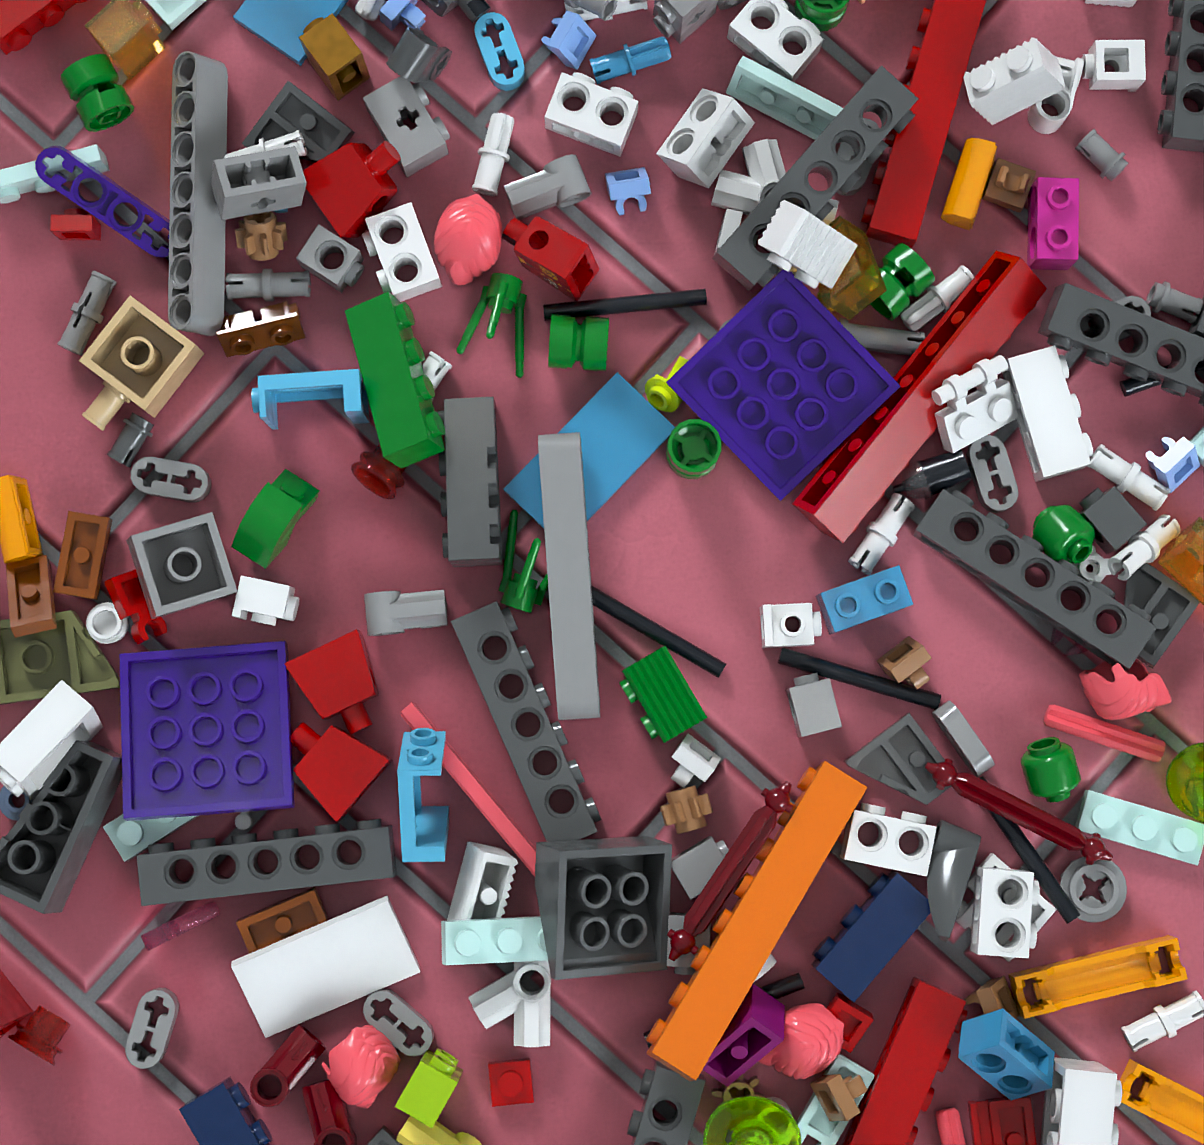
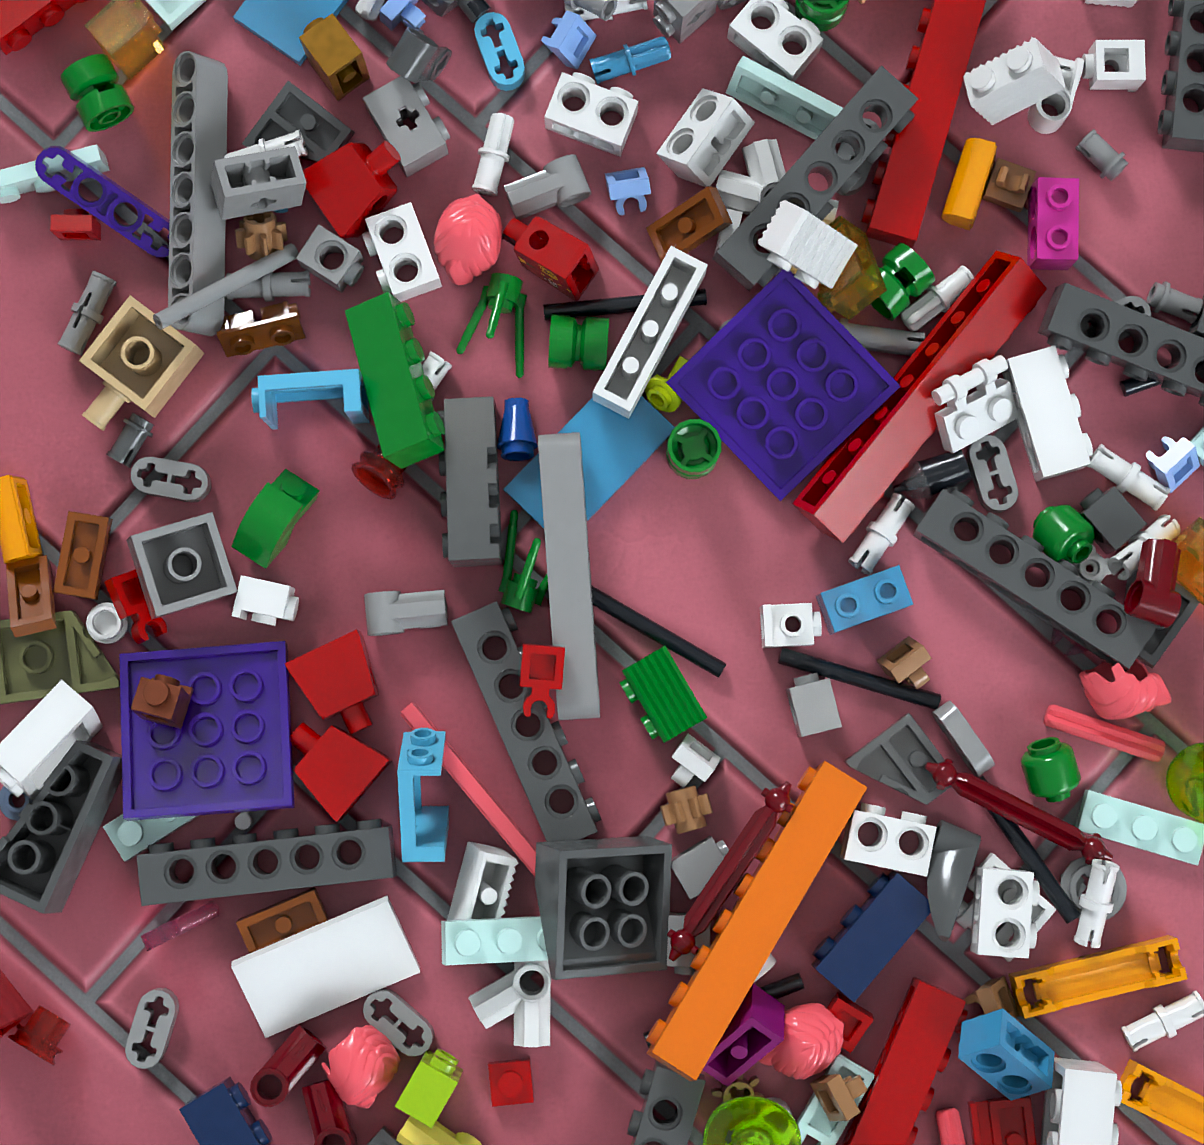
(162, 700): none -> copper brick
(225, 286): none -> light grey piece
(517, 433): none -> blue cone
(541, 670): none -> red plate
(649, 332): none -> white brick
(690, 223): none -> dark orange plate
(1096, 903): none -> white pin
(1153, 592): none -> dark red piece

